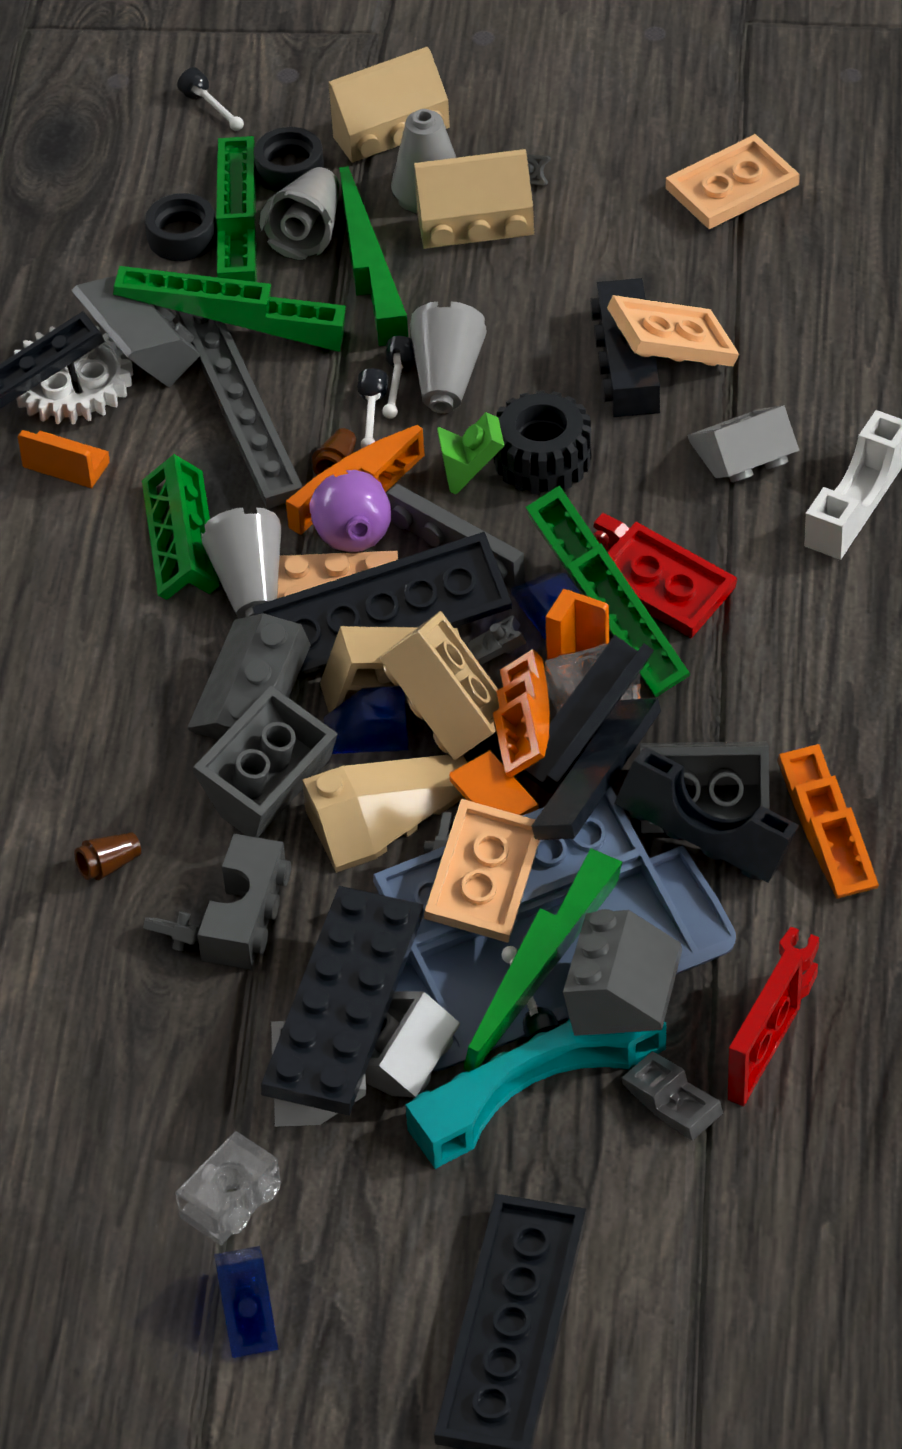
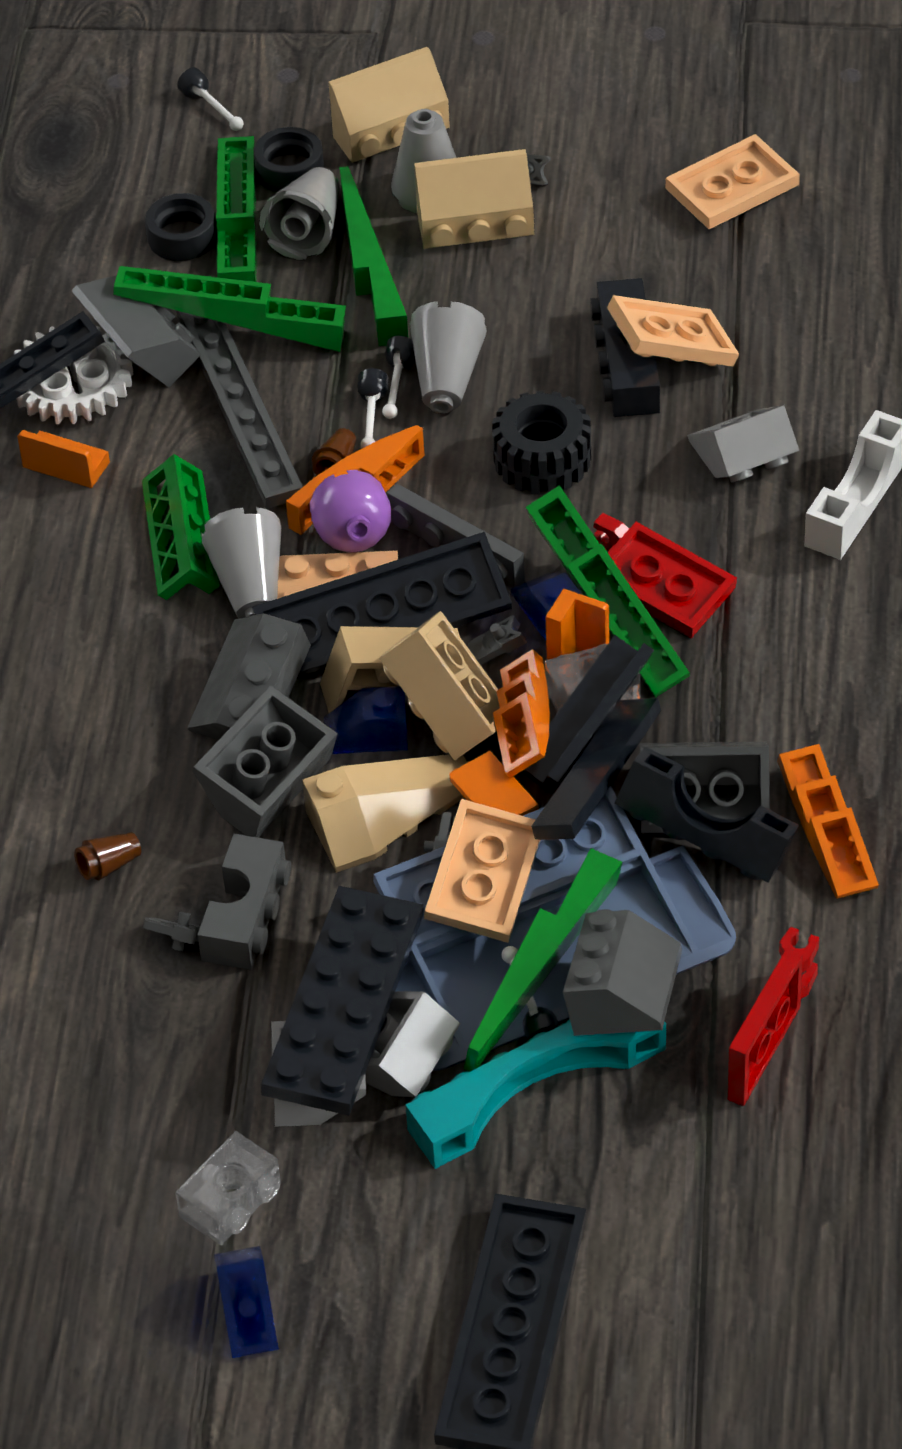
(471, 452): bright green slope -> none
(670, 1097): flat silver slope -> none

